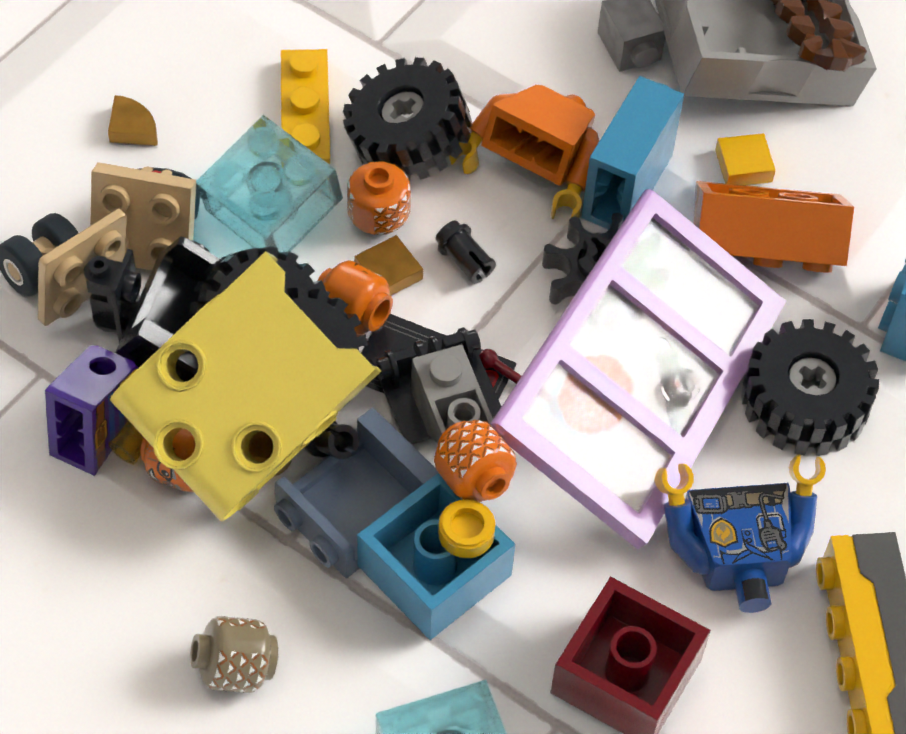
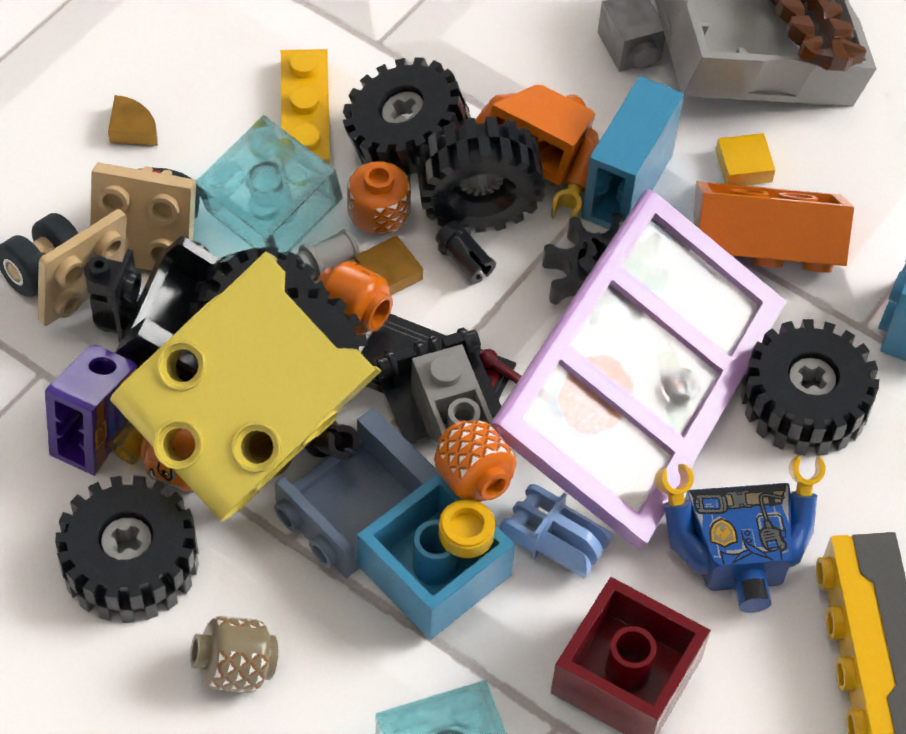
(132, 578): none -> black bush
(328, 252): none -> light grey pin
(480, 174): none -> black bush
(560, 534): none -> light blue arm

